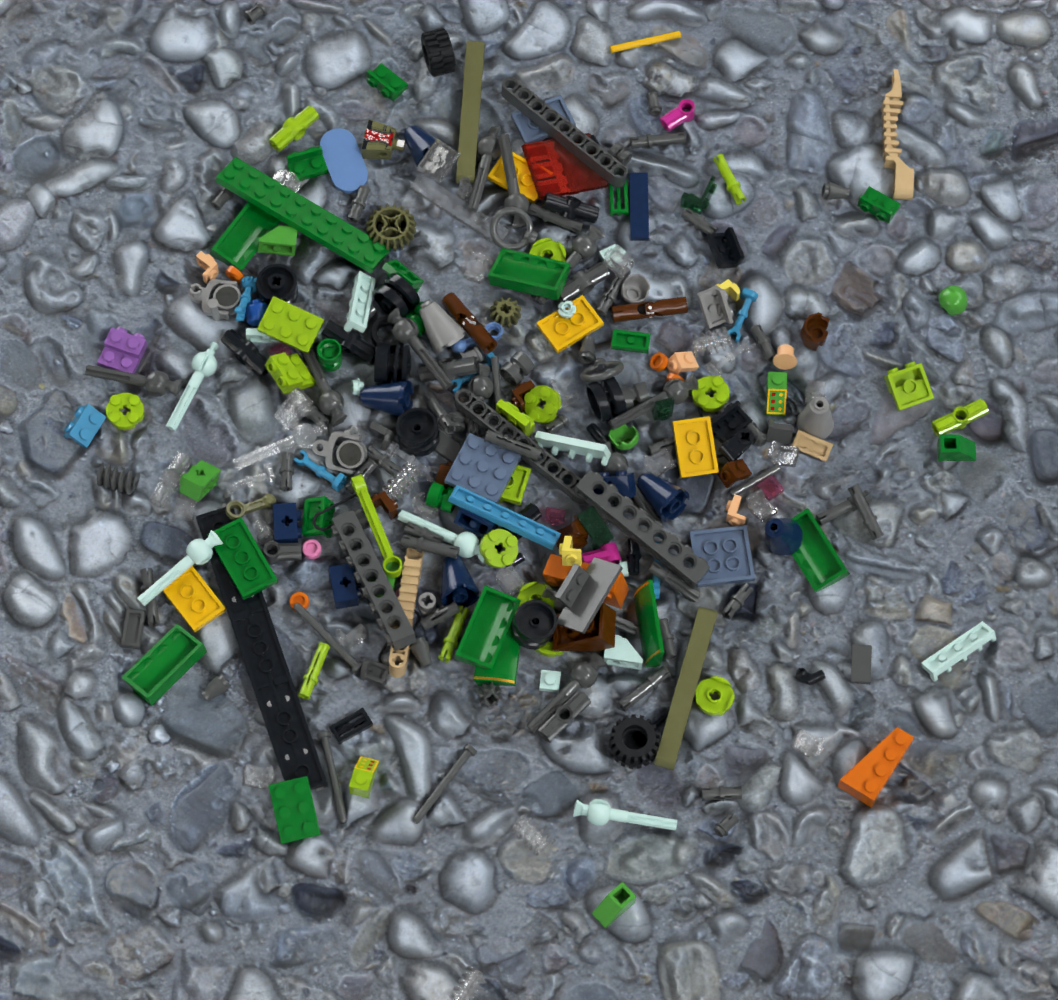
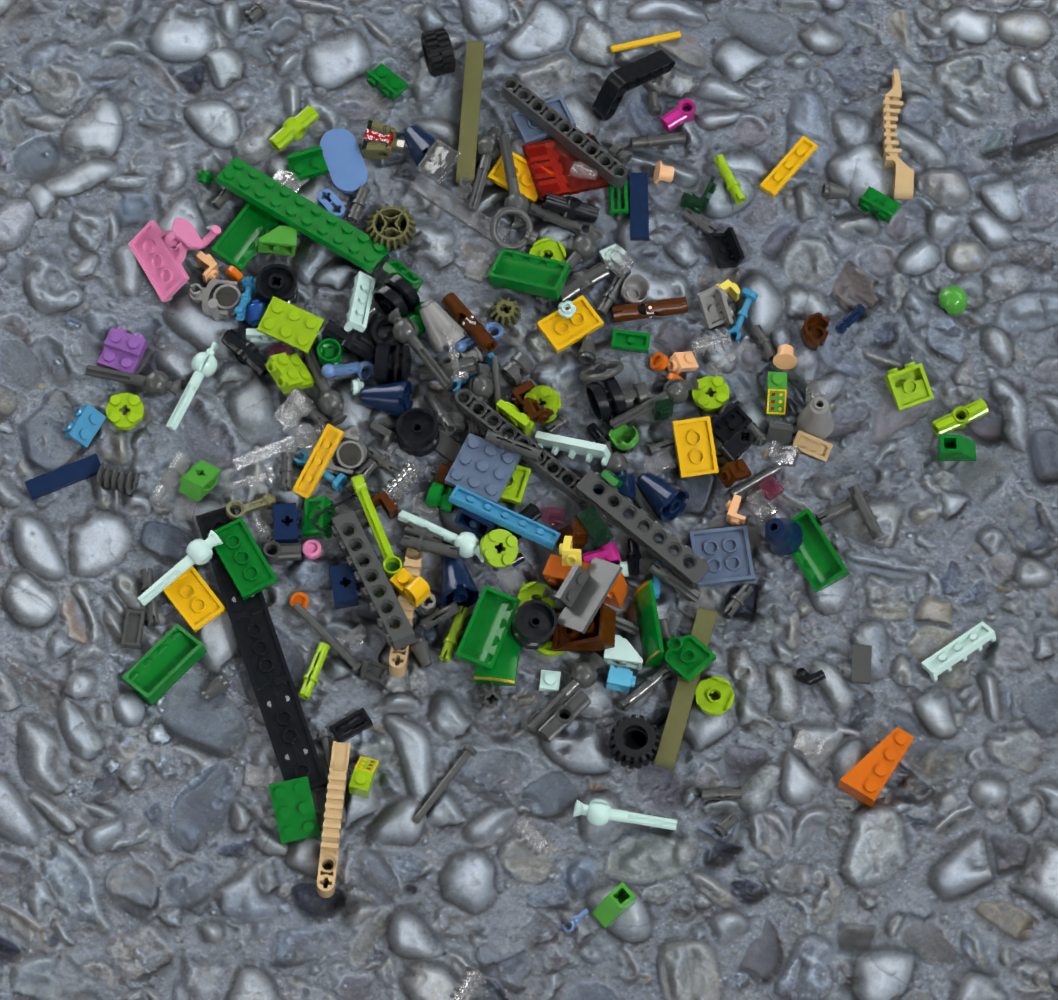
(63, 477): none -> dark blue tile
(164, 252): none -> bright pink plate
(205, 177): none -> green plate
(318, 461): none -> yellow tile
(330, 370): none -> medium blue piece
(333, 818): none -> tan piece
(334, 201): none -> medium blue beam
(413, 589): none -> yellow plate
(453, 354): none -> clear piece
(534, 411): none -> reddish brown bracket
(576, 919): none -> medium blue hand
(582, 171): none -> clear cone
(611, 478): none -> green tile
(620, 679): none -> medium azure window
(629, 77): none -> black beam
(663, 173): none -> light nougat piece
(687, 656): none -> green plate
(788, 166): none -> yellow tile
(850, 318): none -> dark blue axle

